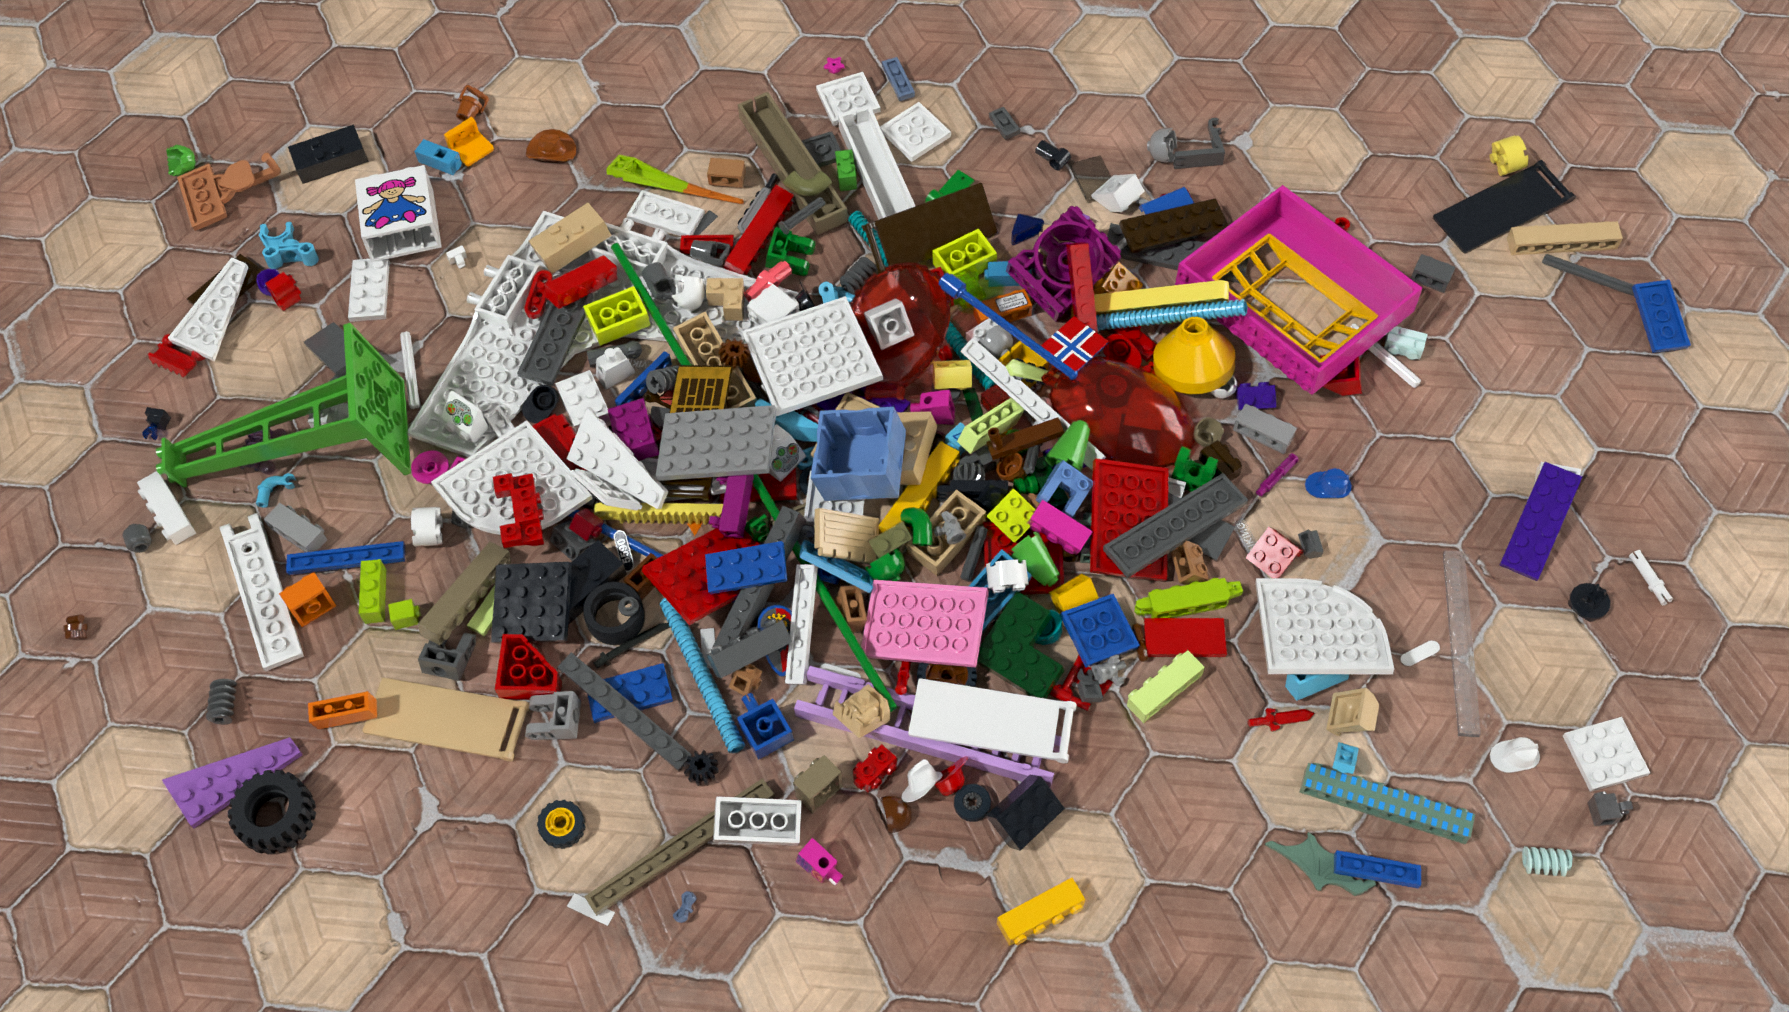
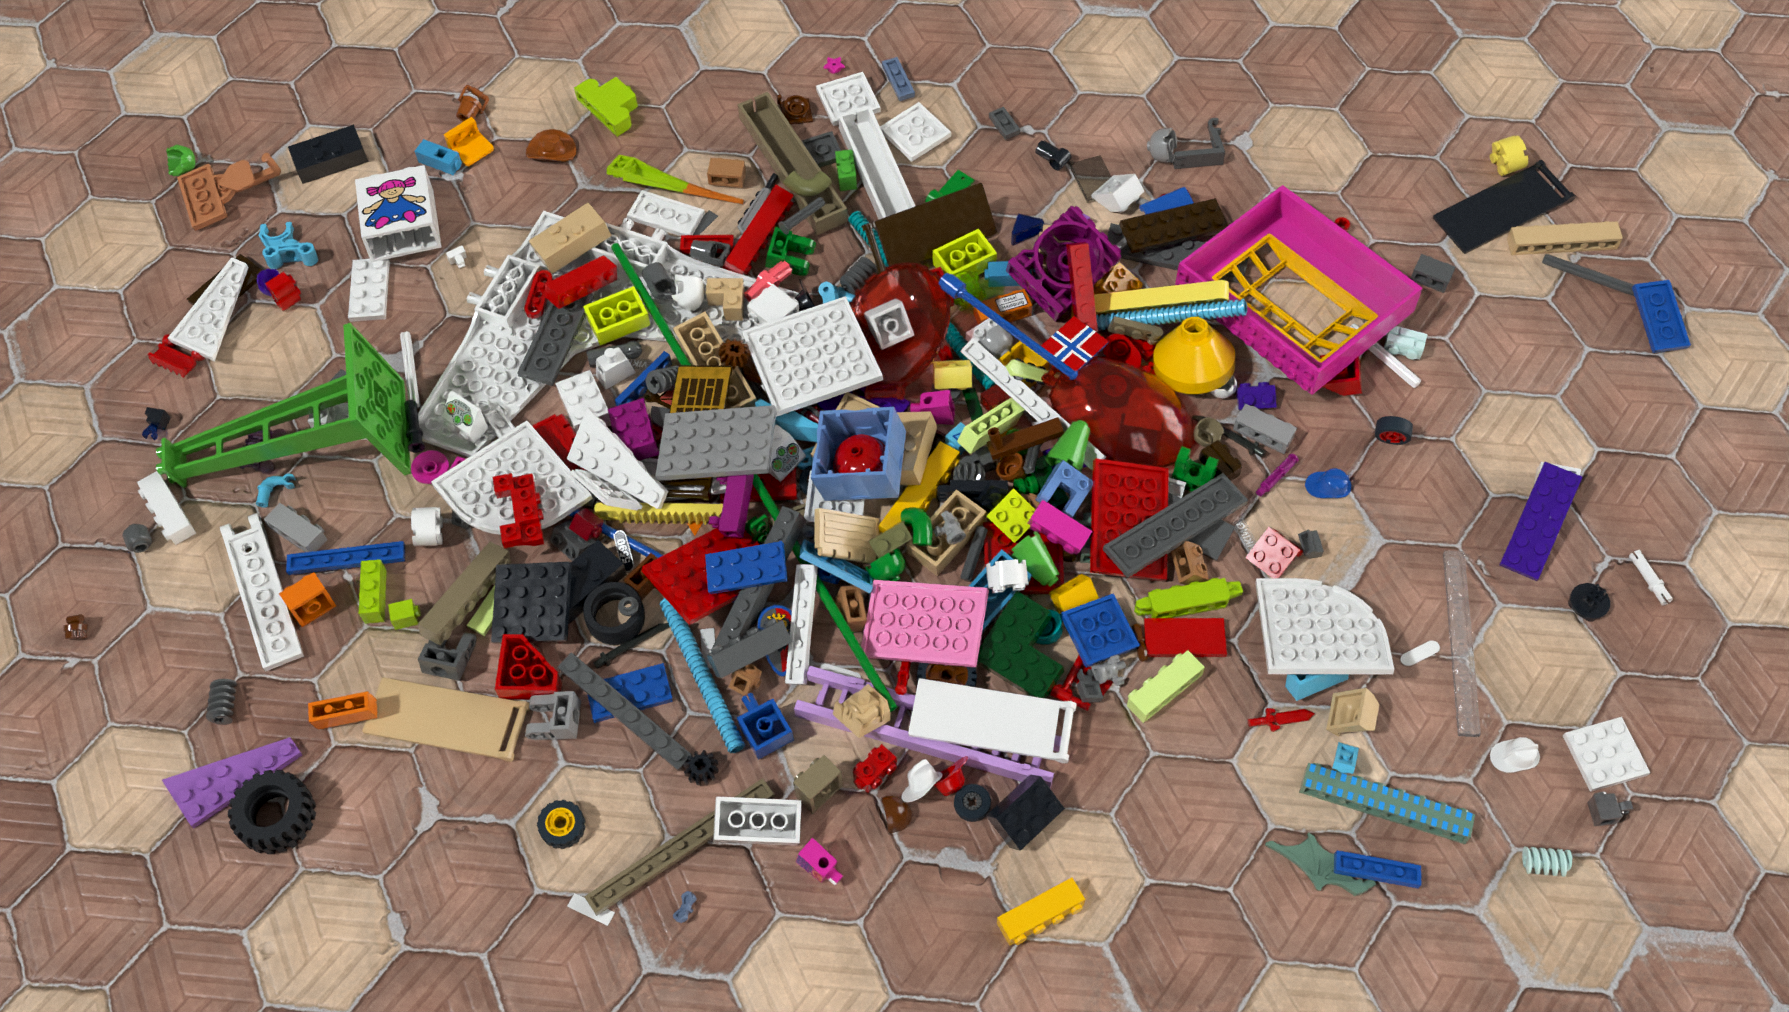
(329, 348): dark grey tile -> none
(414, 432): none -> black pin
(540, 403): black cap -> none
(608, 103): none -> lime brick
(796, 109): none -> reddish brown hat
(868, 454): none -> red hat
(1135, 330): none -> dark tan plate
(1253, 448): none -> pearl dark grey sword
(1393, 430): none -> black wheel

